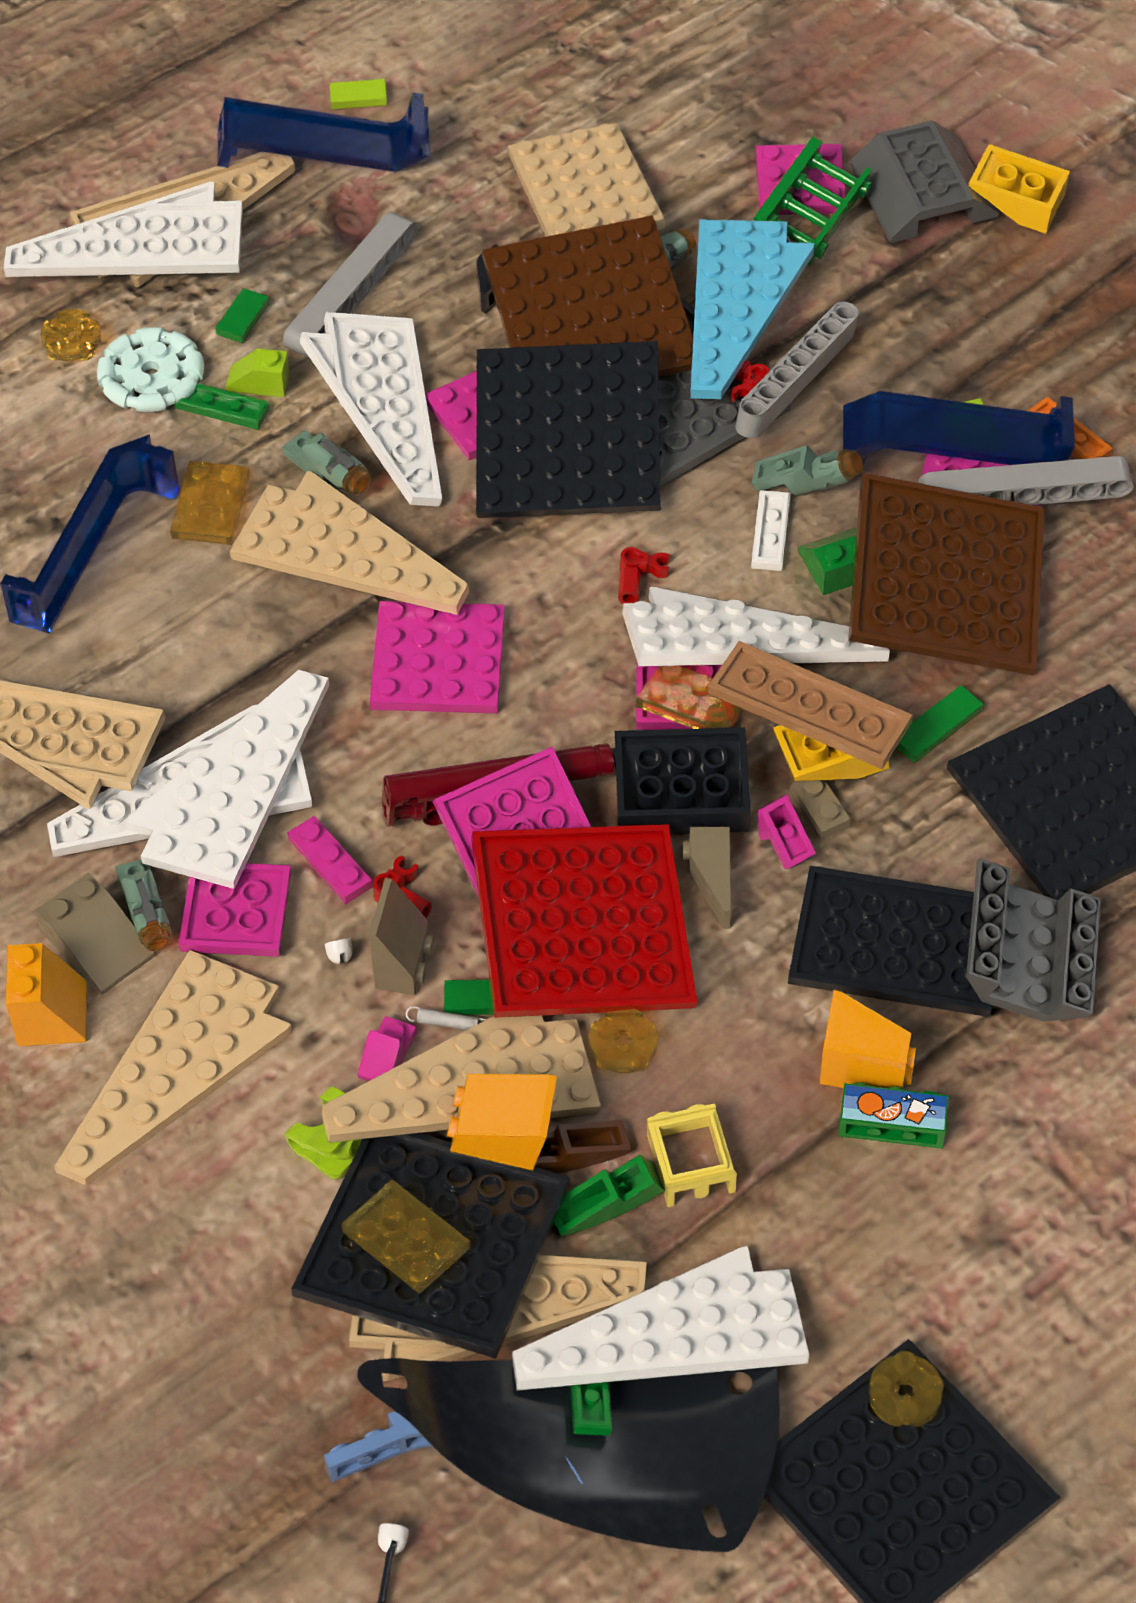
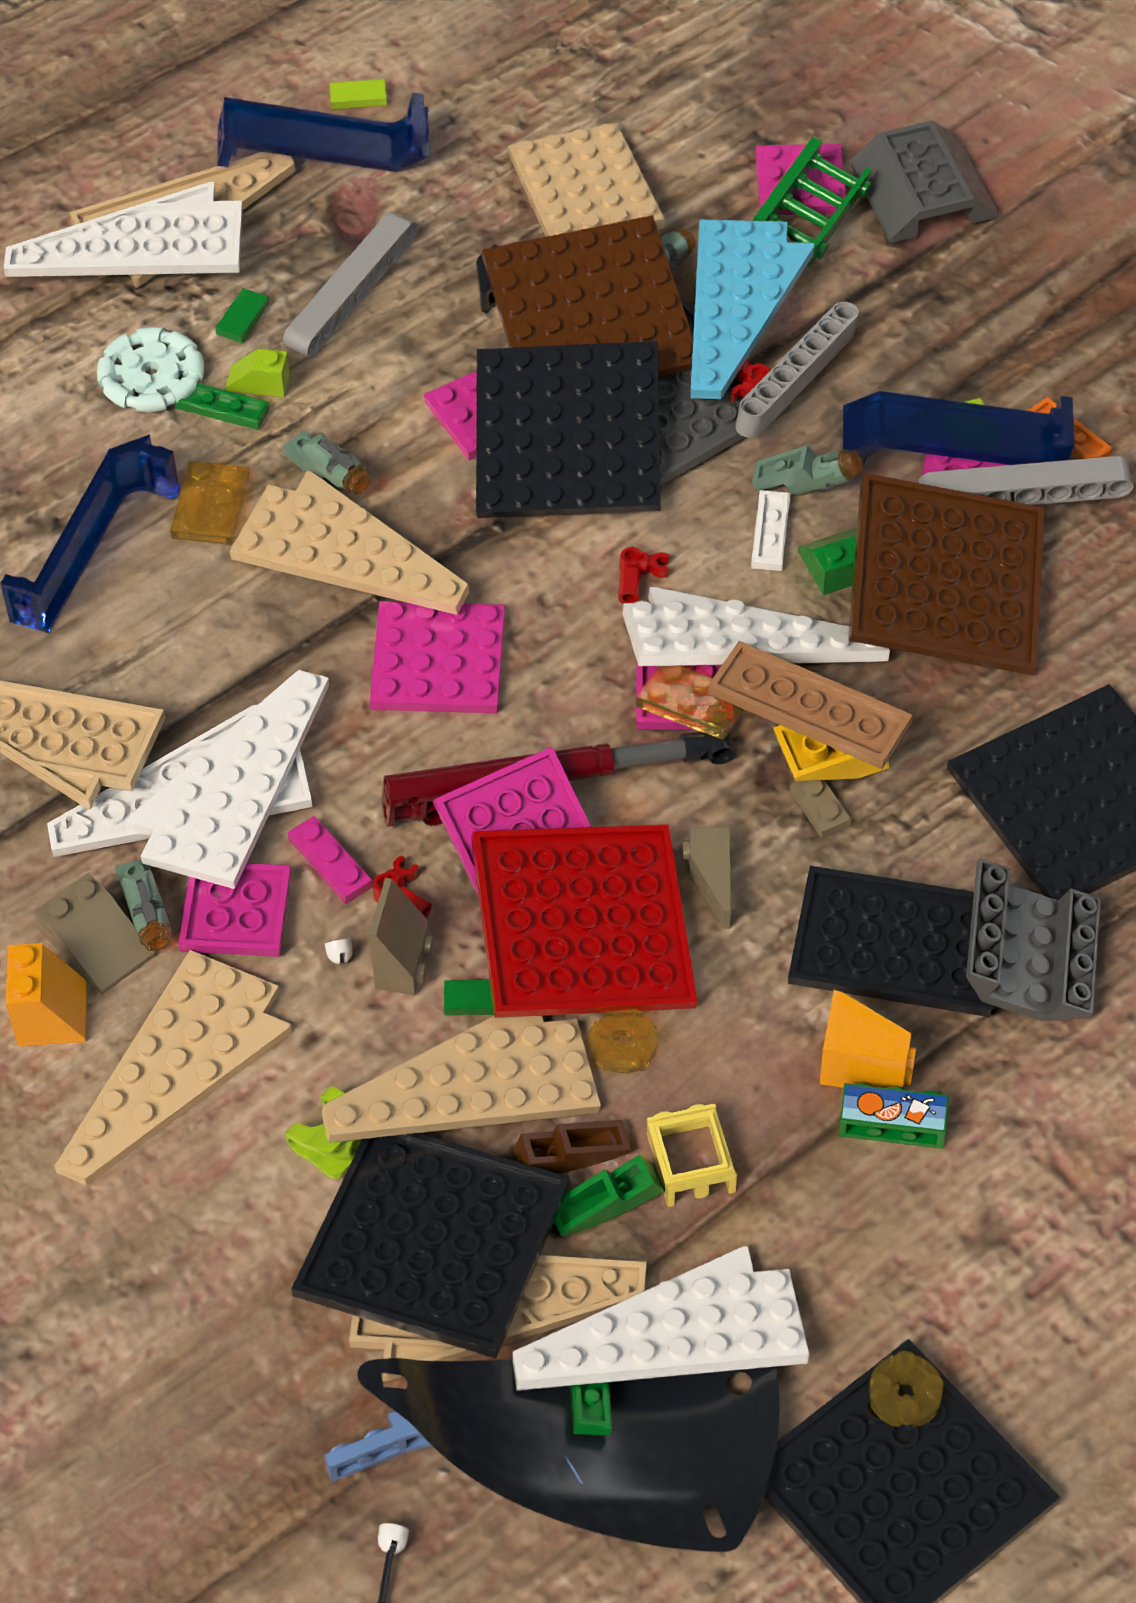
(79, 347): clear yellow plate -> none
(379, 383): white wing -> none
(386, 1048): dark pink slope -> none
(405, 1236): clear yellow plate -> none
(445, 1019): white piece -> none
(502, 1117): light orange slope -> none
(683, 778): black slope -> none
(784, 829): dark pink slope -> none
(939, 723): green tile -> none
(1020, 186): yellow slope -> none

